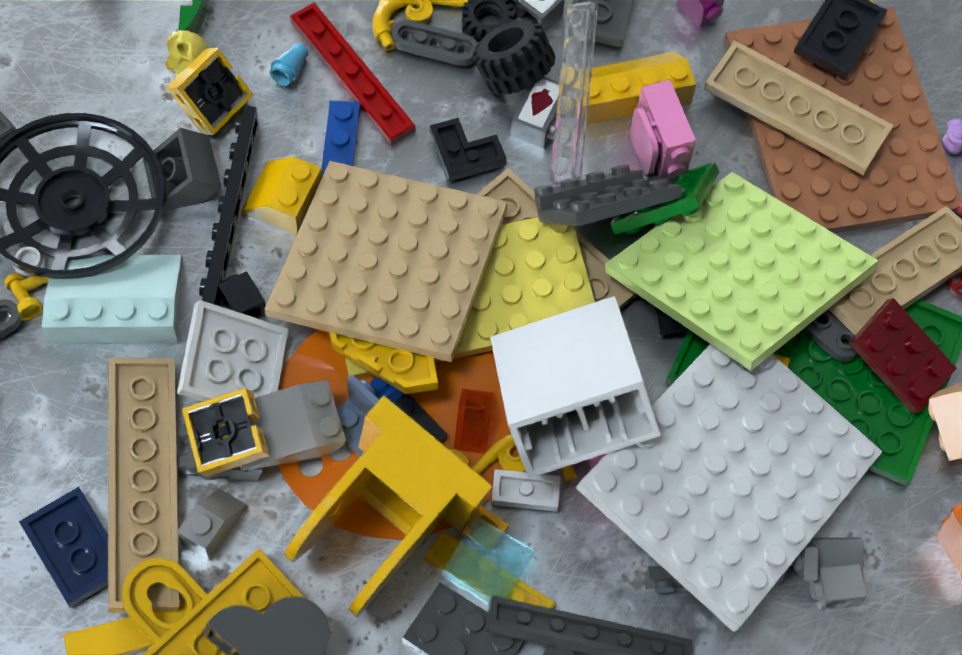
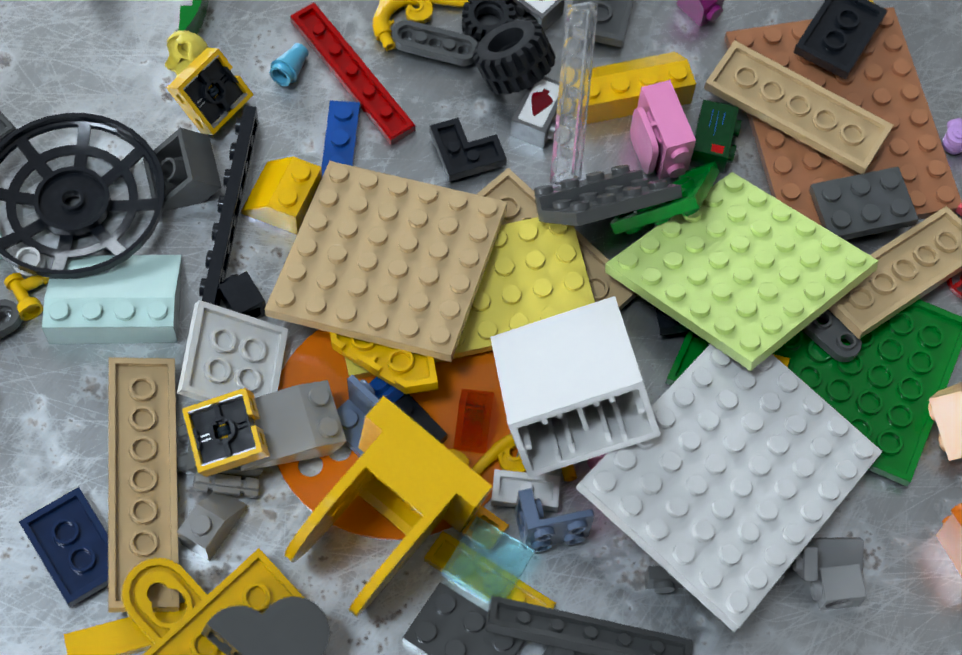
(227, 485): none -> light grey axle
(543, 533): none -> sand blue bracket
(714, 135): none -> dark green brick
(864, 203): none -> dark grey plate
(902, 355): dark red plate -> none

